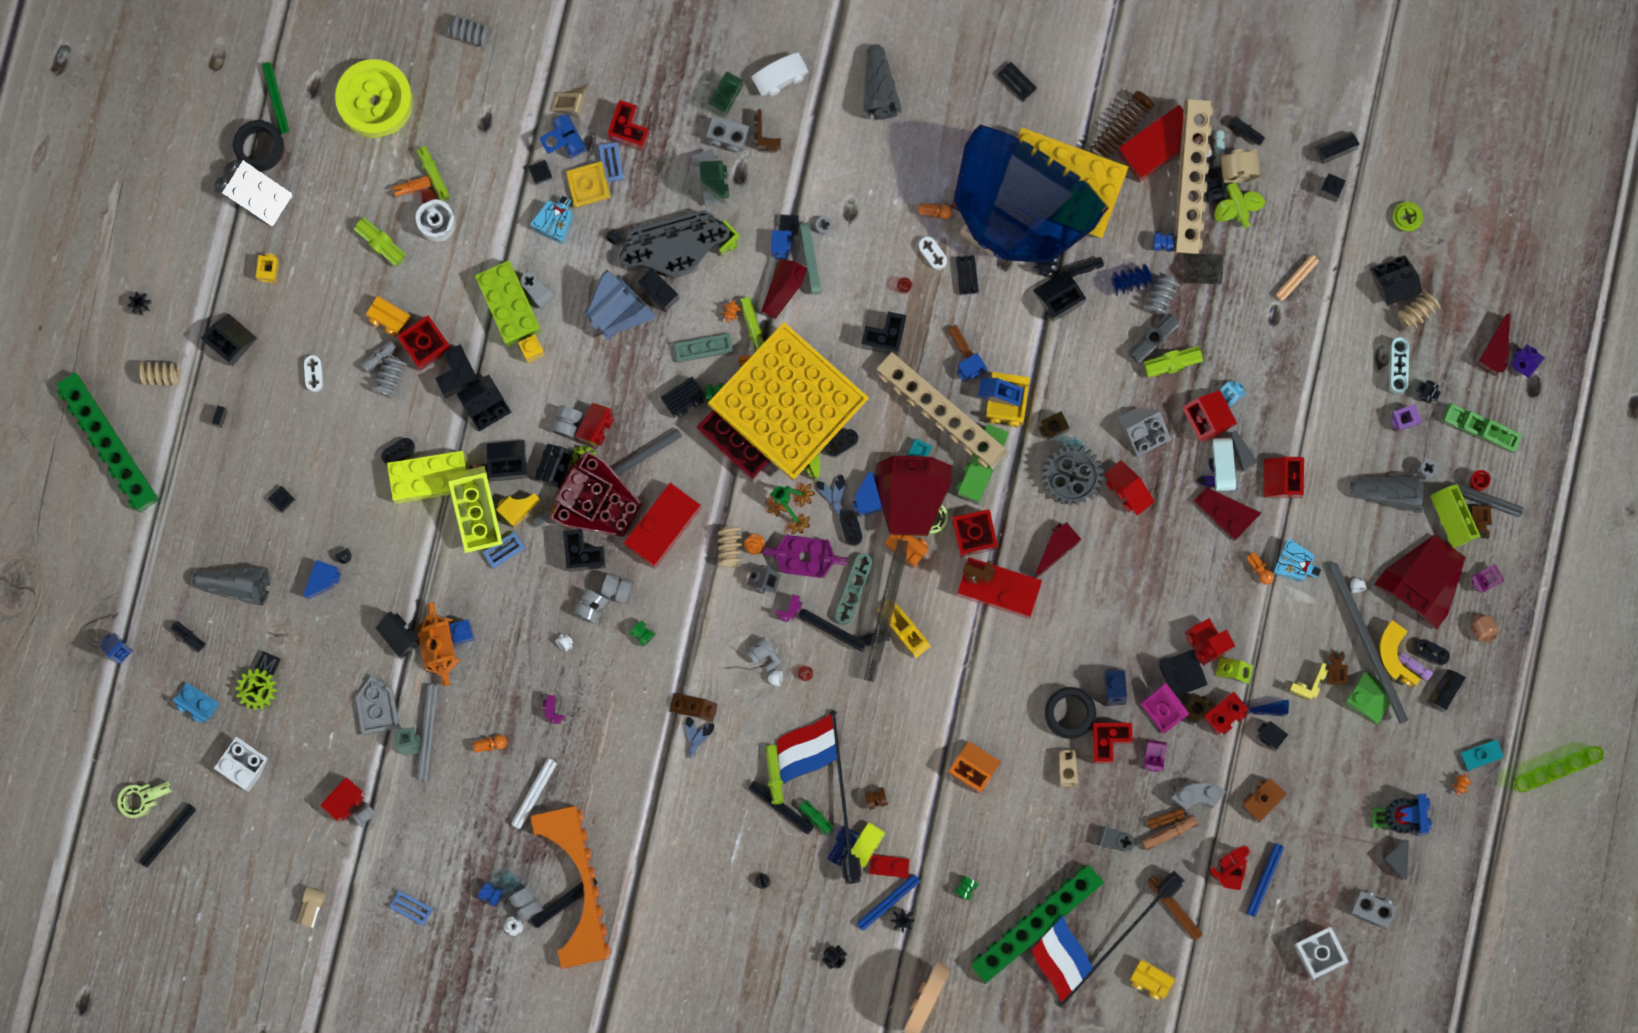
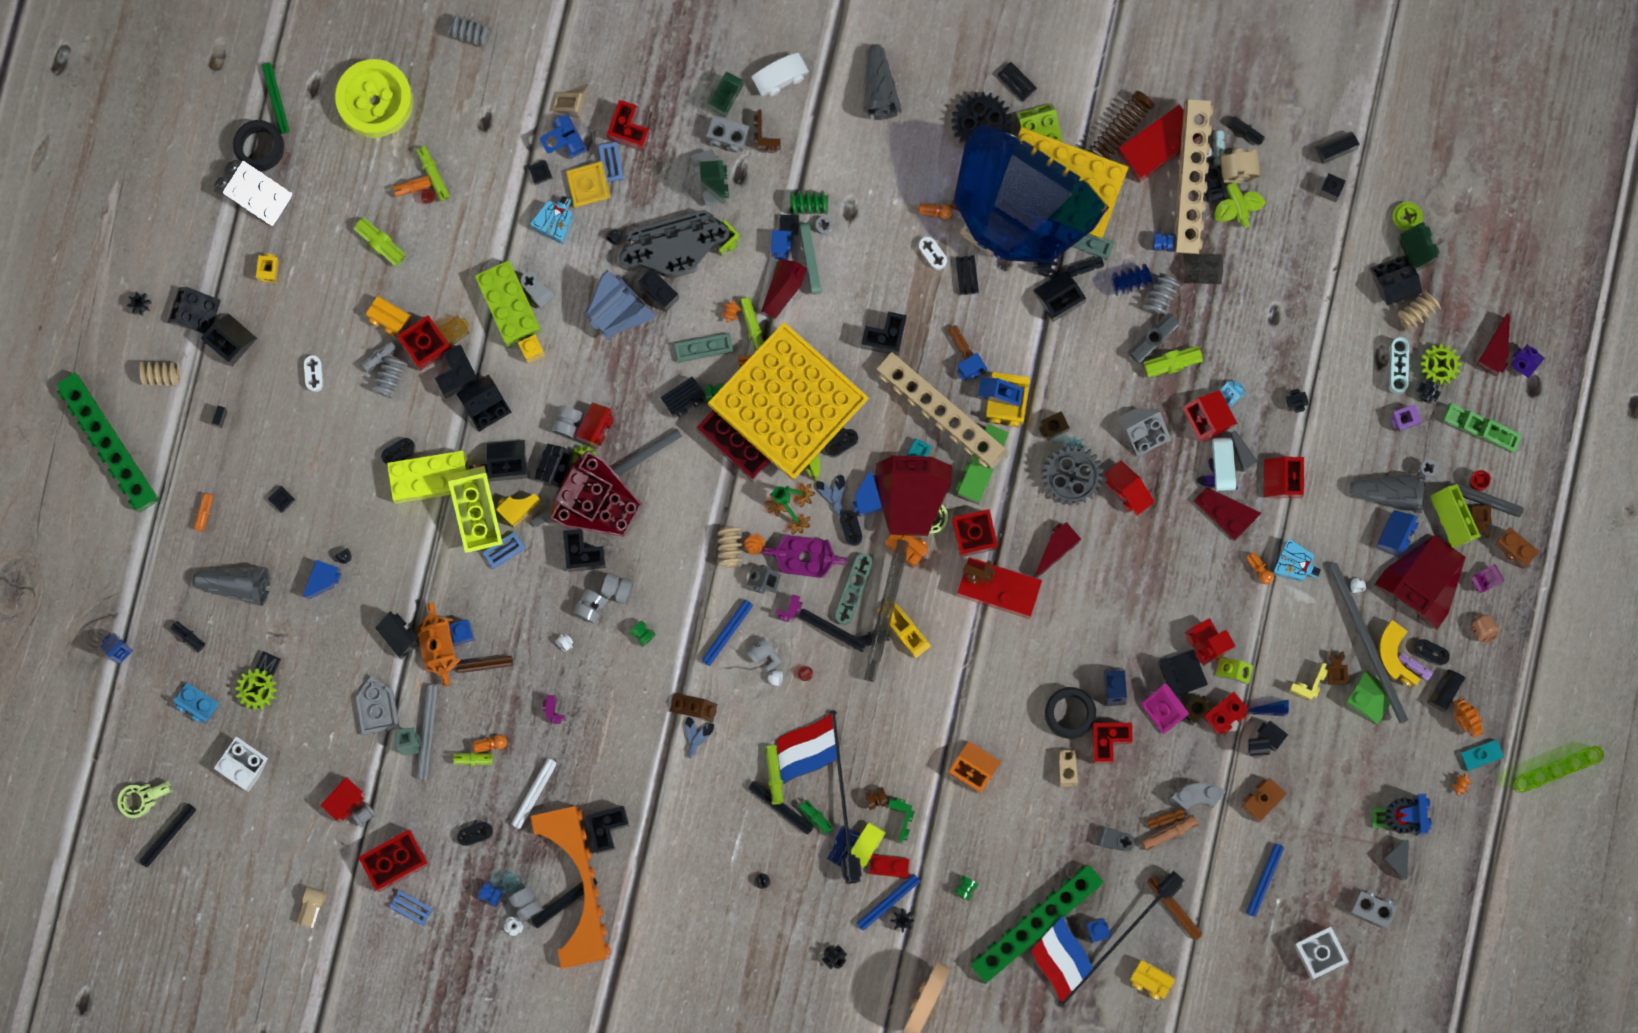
(193, 310): none -> black bracket
(203, 512): none -> orange axle
(393, 860): none -> red brick
(431, 211): white brick -> none
(455, 336): none -> clear yellow brick
(473, 759): none -> lime pin
(476, 838): none -> black beam
(484, 664): none -> reddish brown axle
(602, 824): none -> black brick
(662, 525): red brick -> none
(727, 632): none -> blue axle
(809, 202): none -> green piece
(899, 805): none -> green bracket
(906, 283): clear red hinge -> none
(967, 113): none -> black gear
(1041, 120): none -> lime bracket
(1095, 246): none -> sand green tile
(1098, 930): none -> blue brick
(1155, 755): magenta bracket -> none
(1232, 868): red piece -> none
(1259, 747): none -> black piece
(1297, 277): light nougat axle -> none
(1297, 400): none -> black gear
(1396, 532): none -> blue slope
(1419, 247): none -> clear green slope
(1435, 359): none -> lime gear
(1467, 717): none -> orange gear
(1516, 548): none -> dark orange brick

